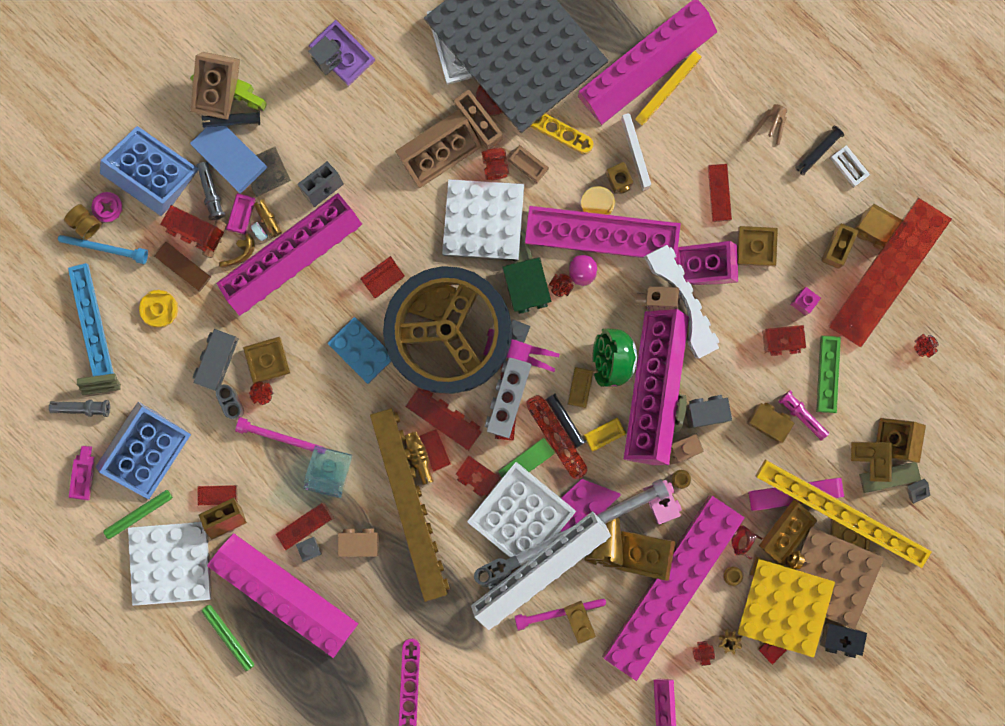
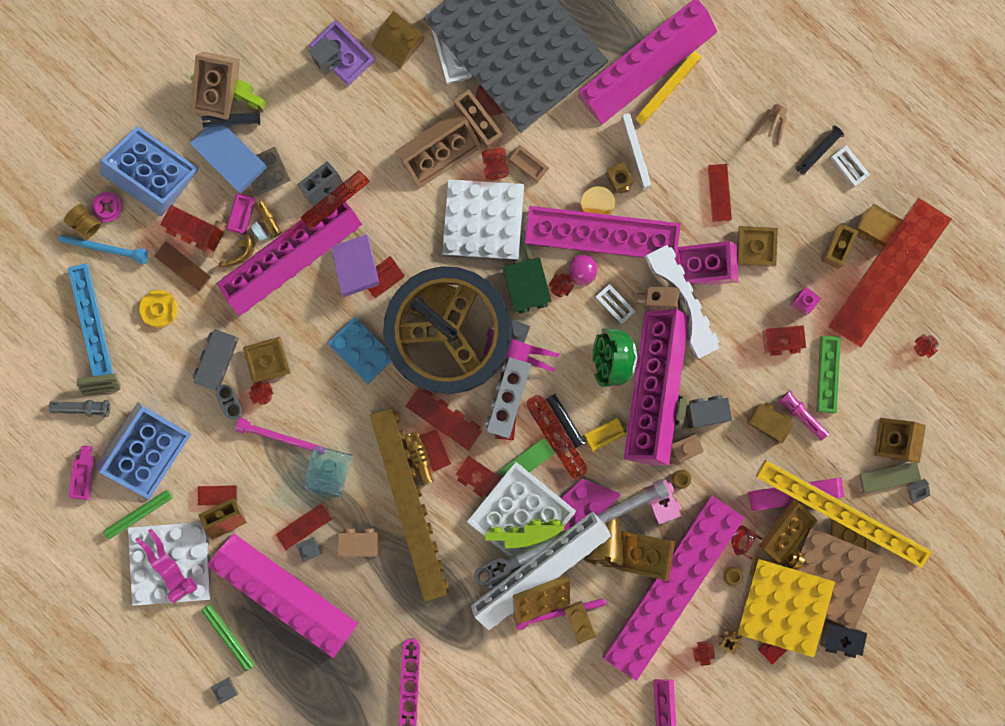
(168, 570): none -> dark pink flag
(213, 200): dark grey pin -> none
(224, 690): none -> dark grey plate
(335, 199): none -> clear red tile
(355, 265): none -> medium lavender tile
(397, 39): none -> pearl gold slope
(433, 318): none -> black pin
(533, 533): none -> lime slope
(541, 599): none -> pearl gold plate
(561, 129): yellow beam -> none
(580, 387): pearl gold tile -> none
(621, 300): none -> white tile
(879, 456): pearl gold plate -> none

